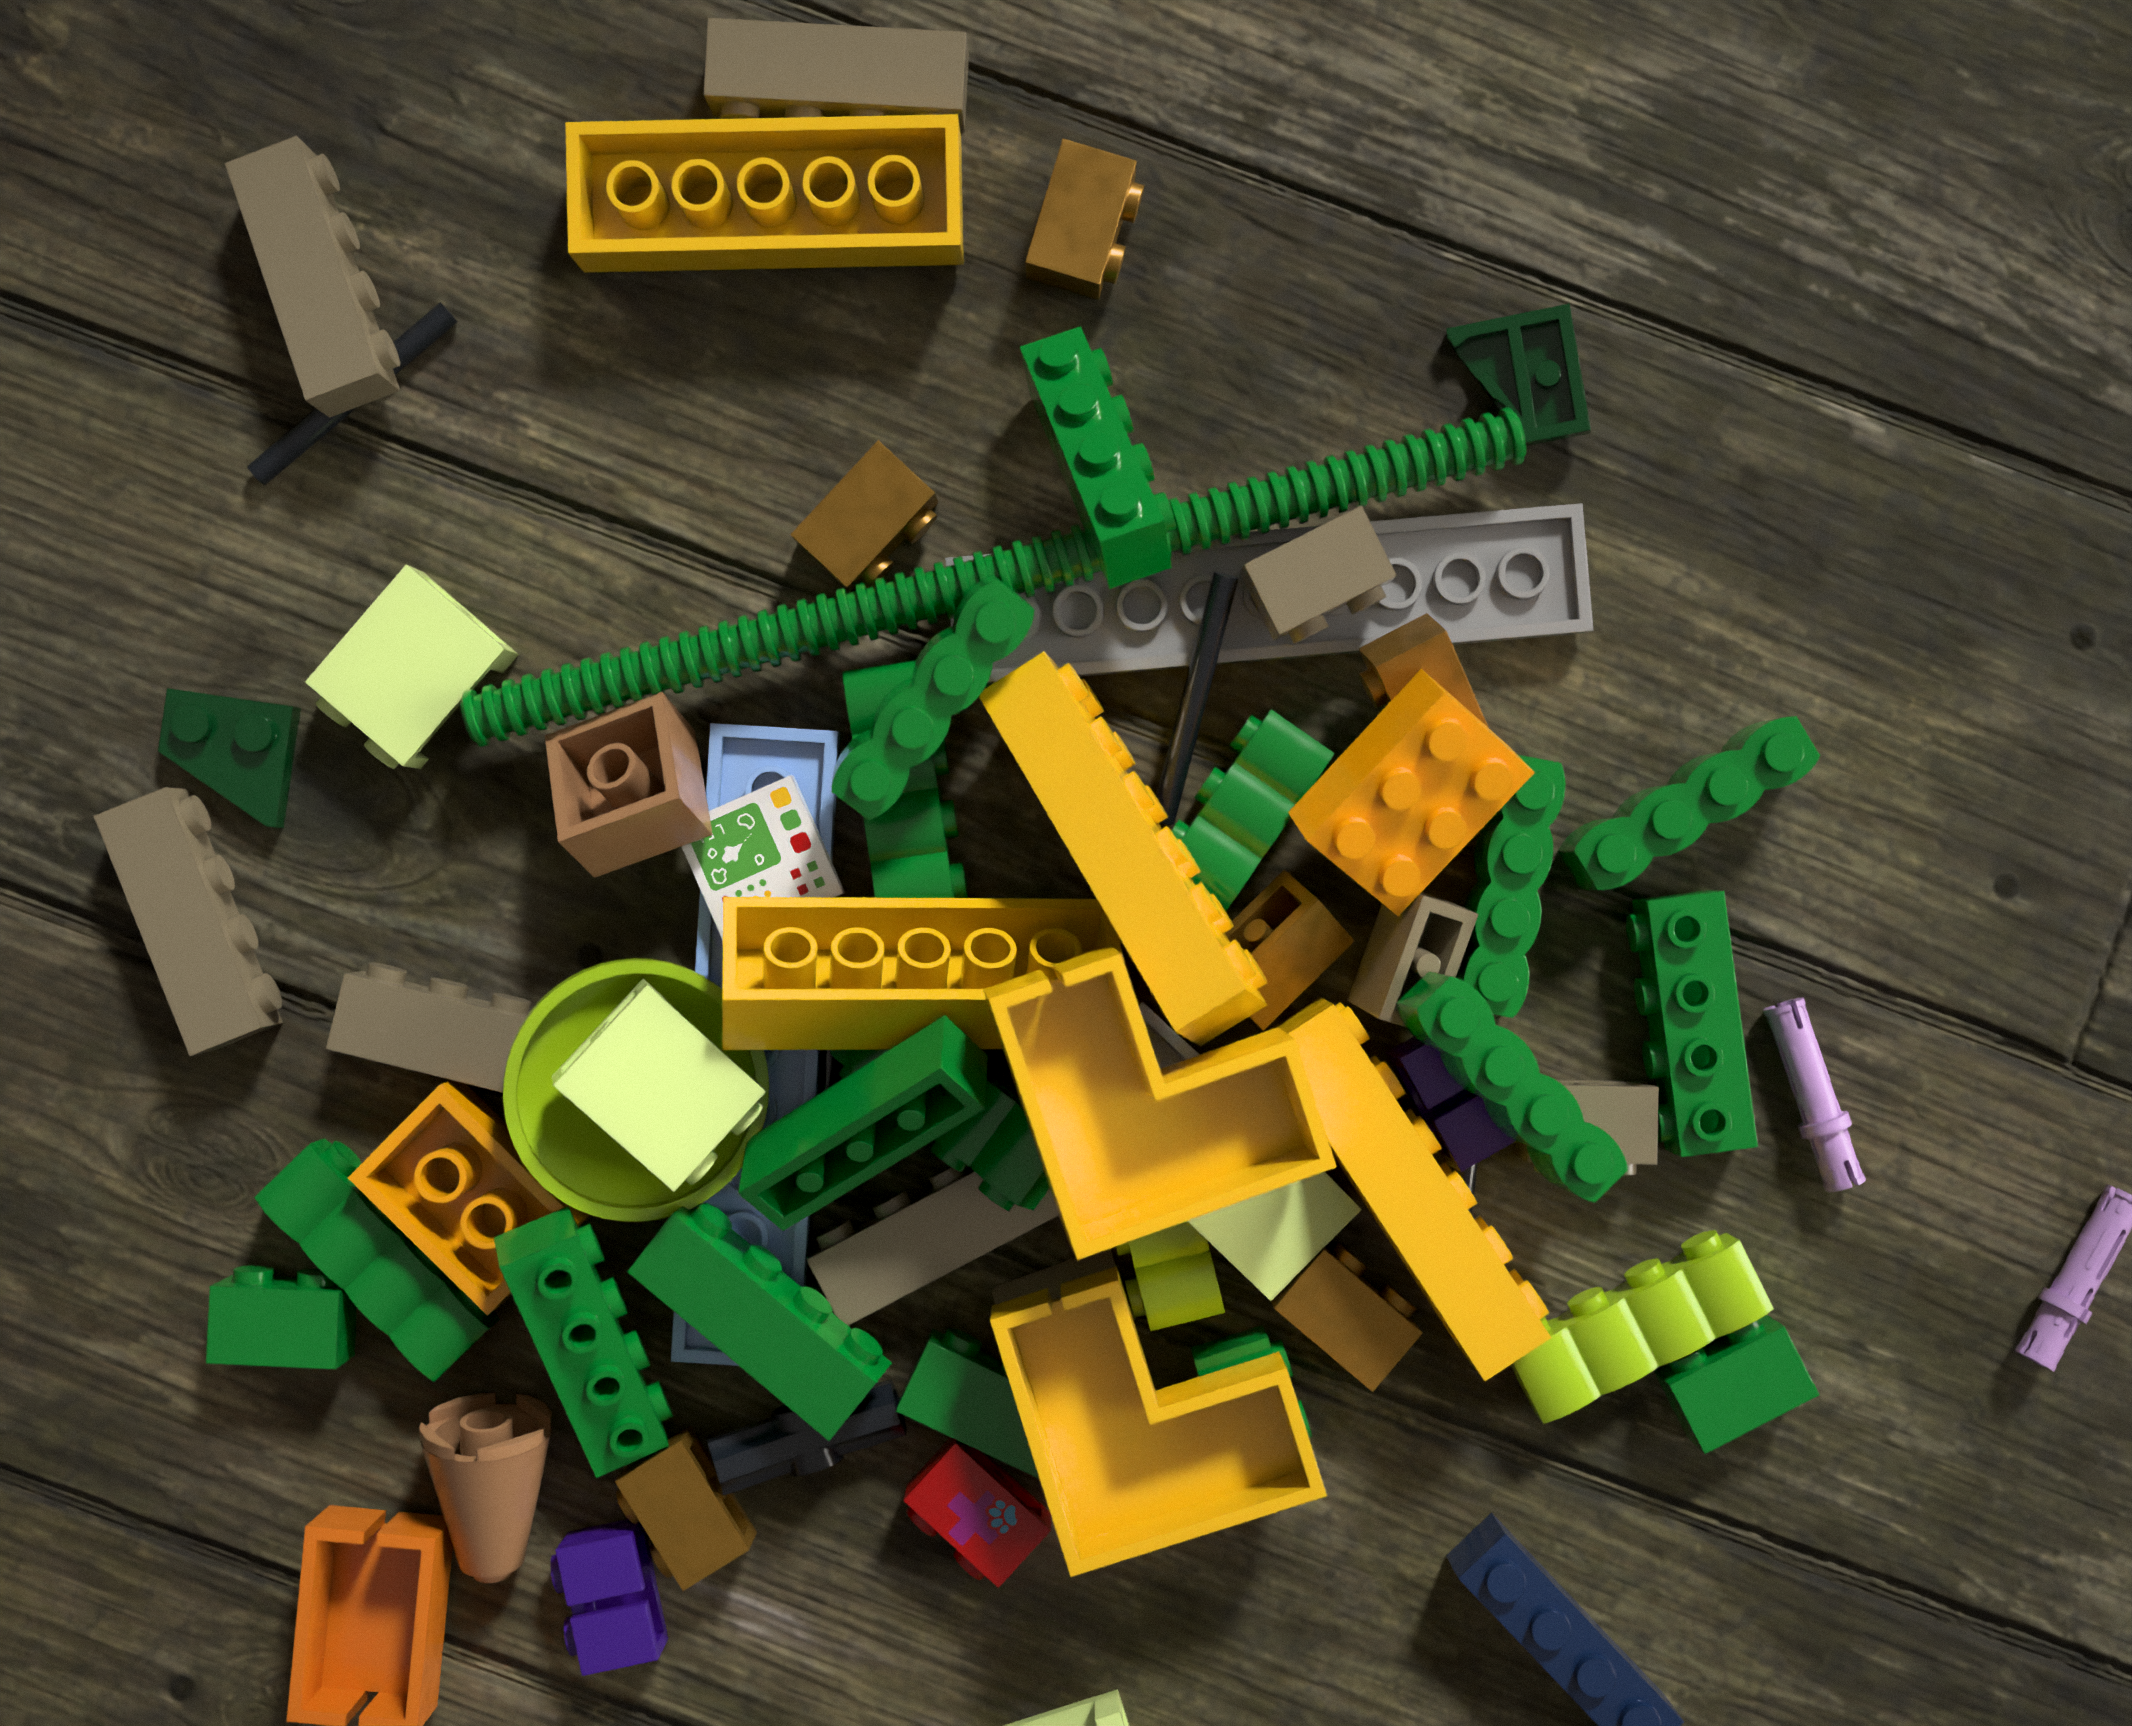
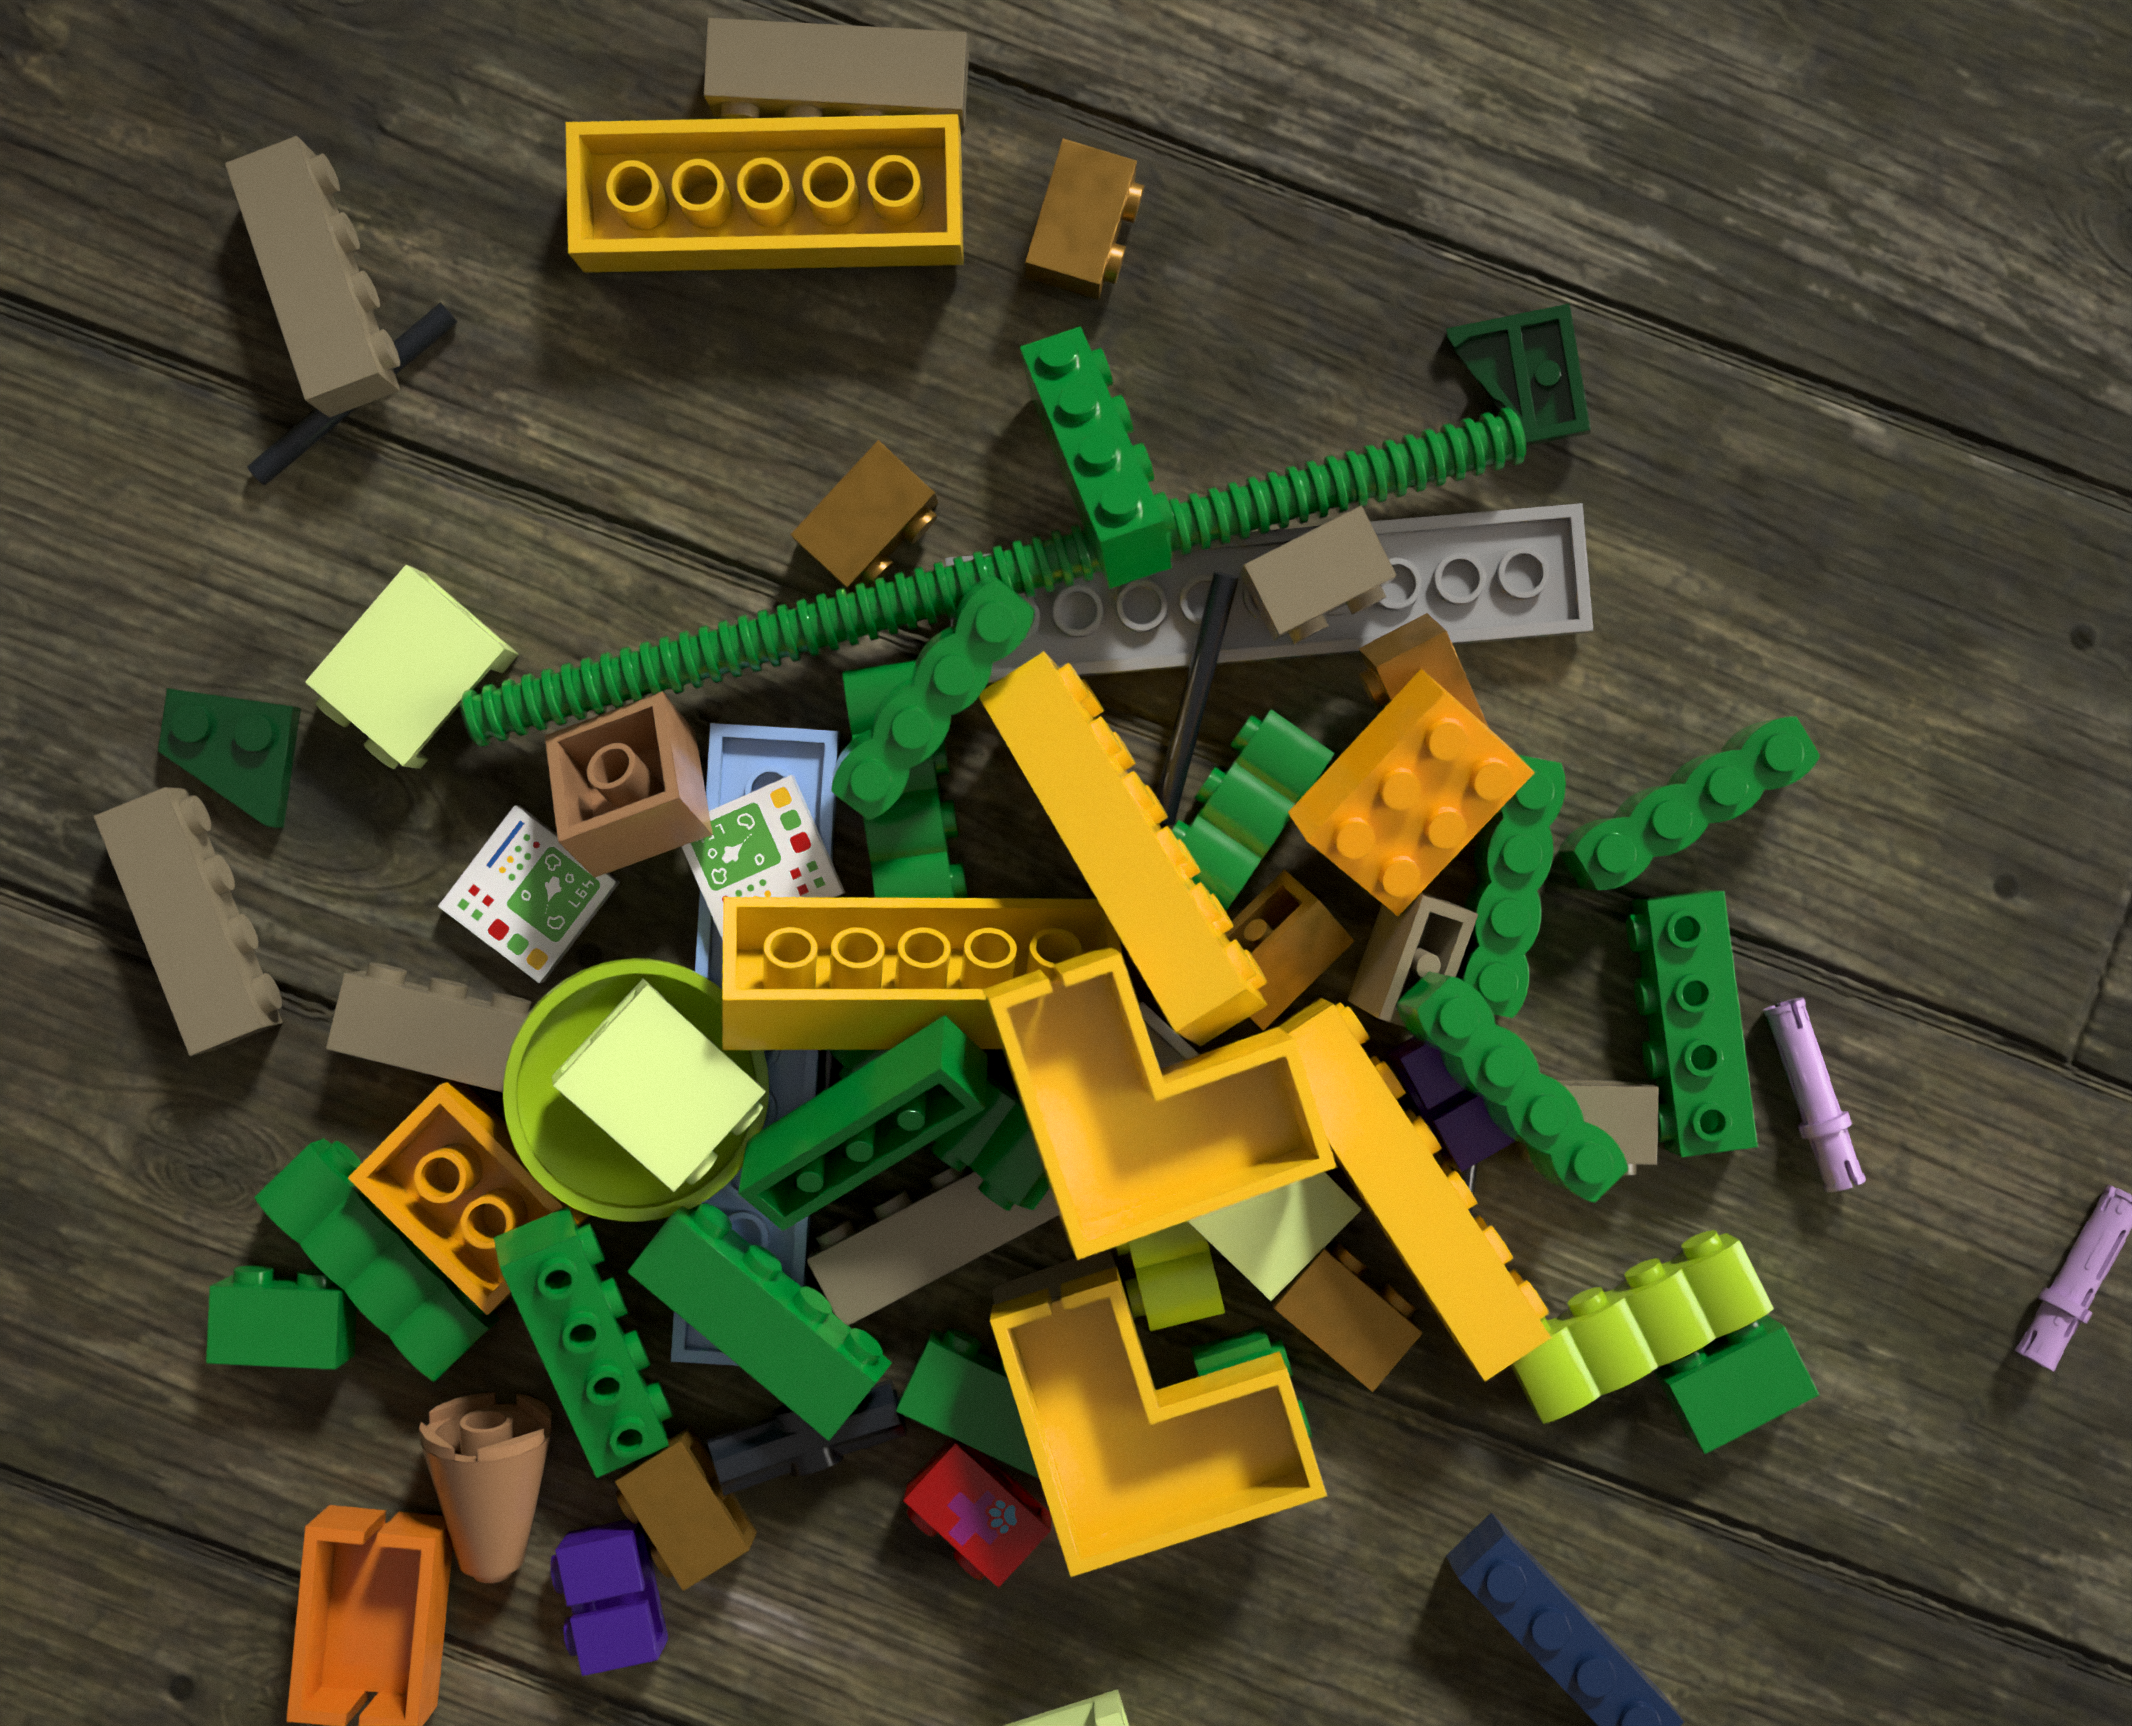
(527, 895): none -> tile

